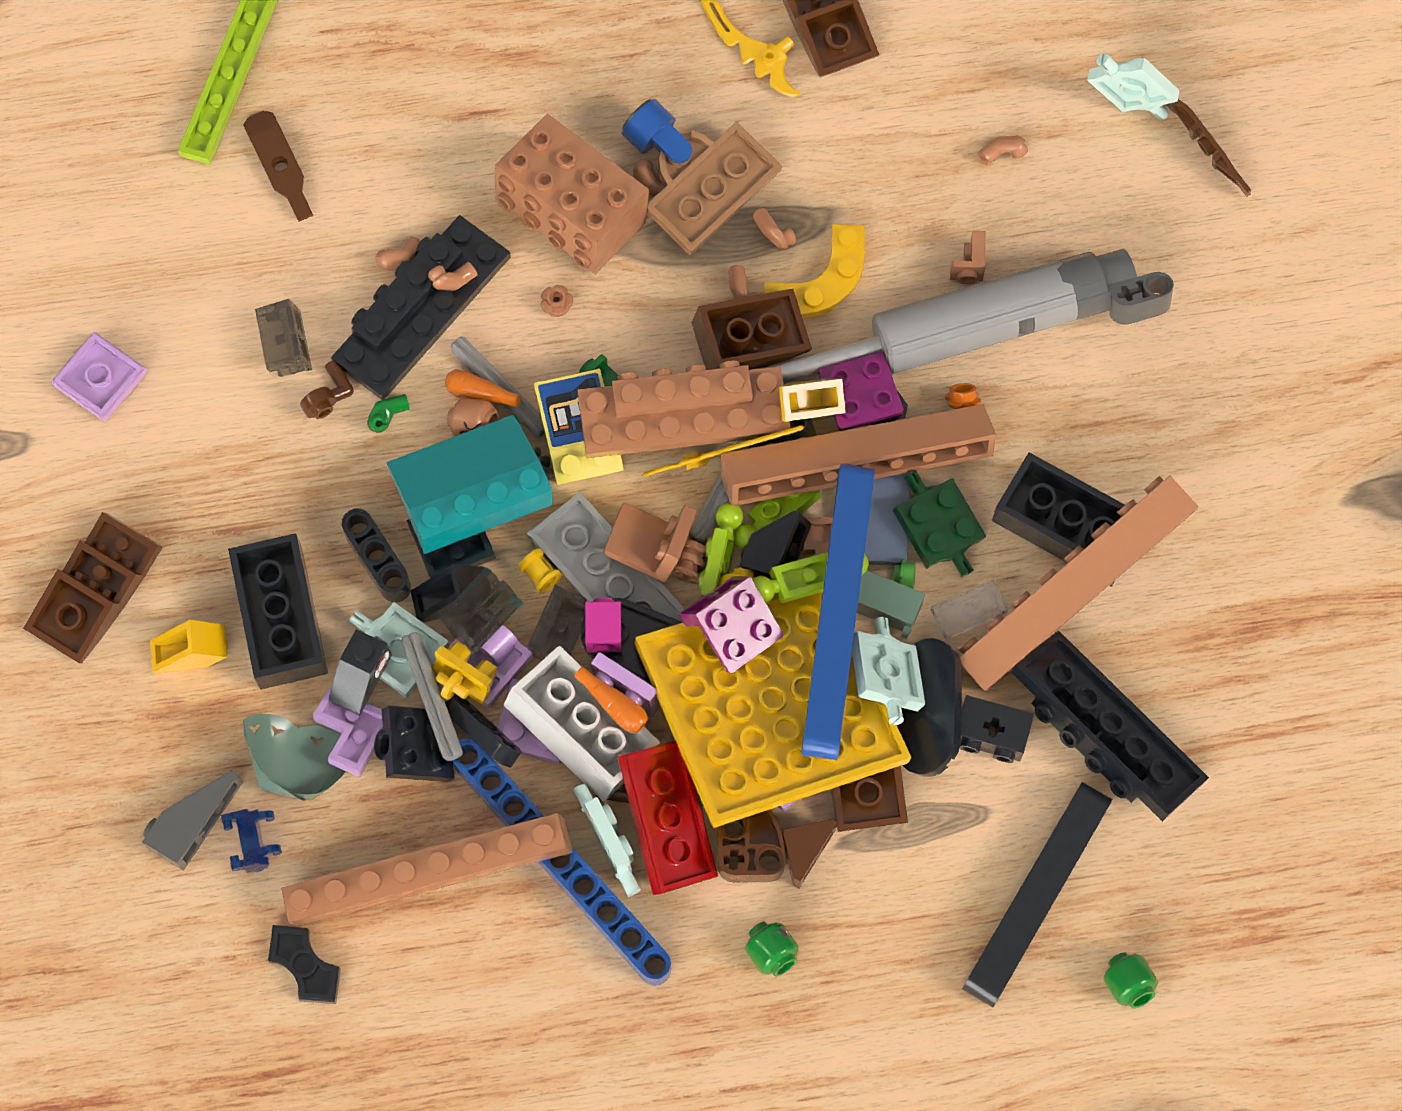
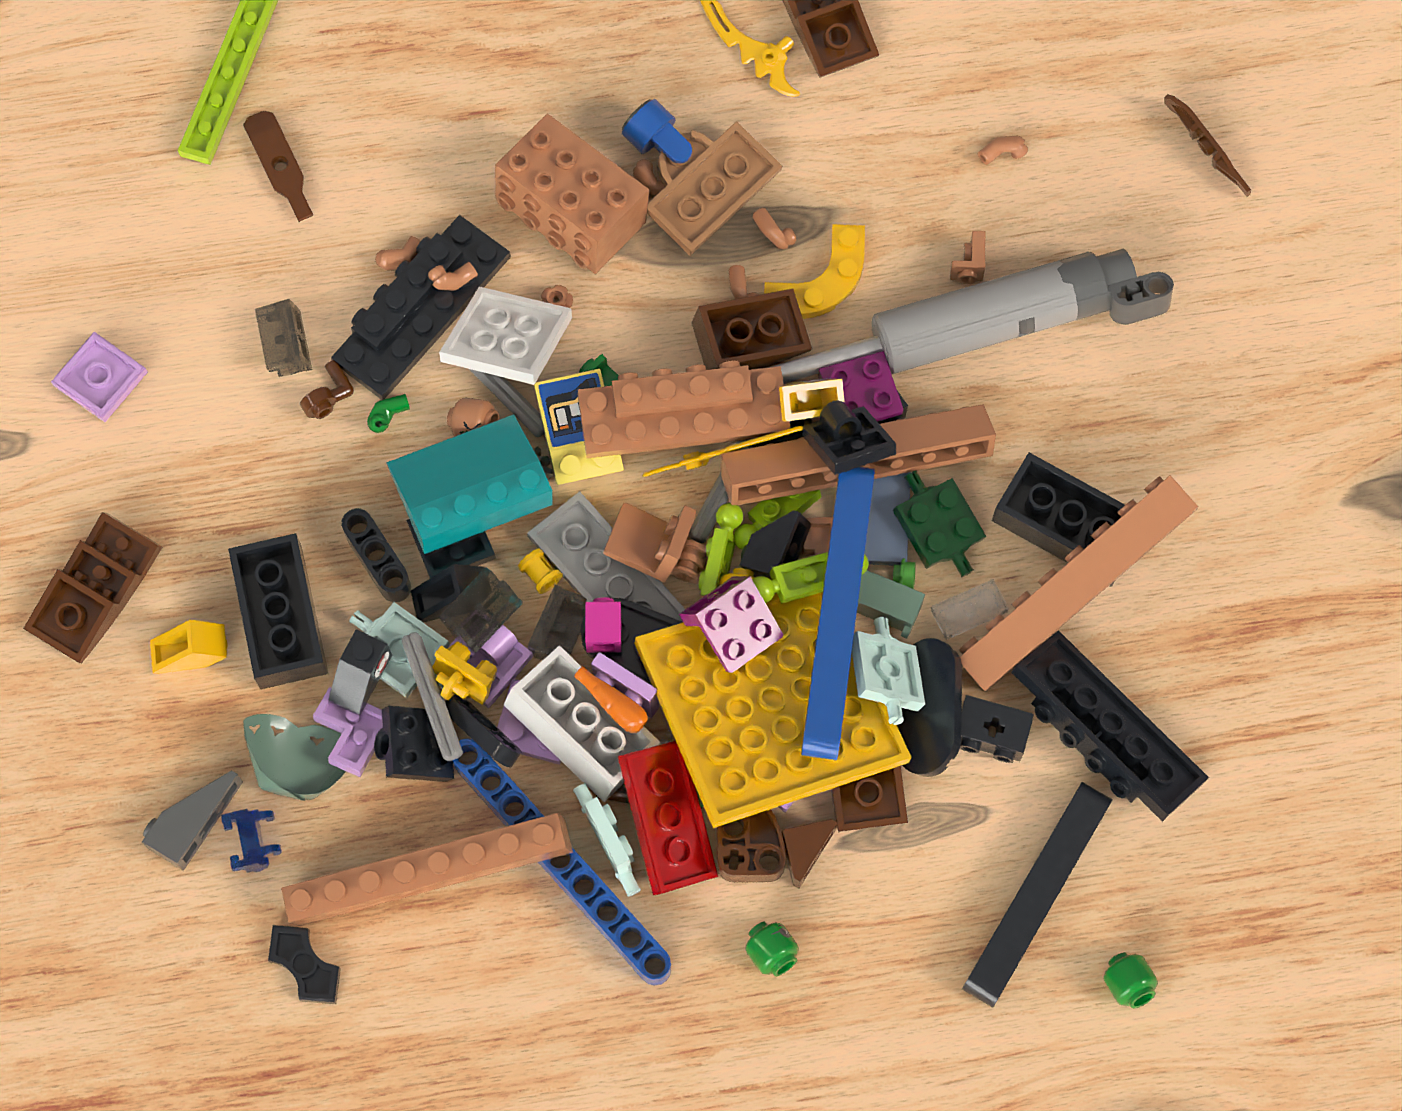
(472, 386): orange piece -> none
(506, 335): none -> white plate
(848, 437): none -> black plate
(962, 395): orange plate -> none
(1133, 85): light aqua plate -> none

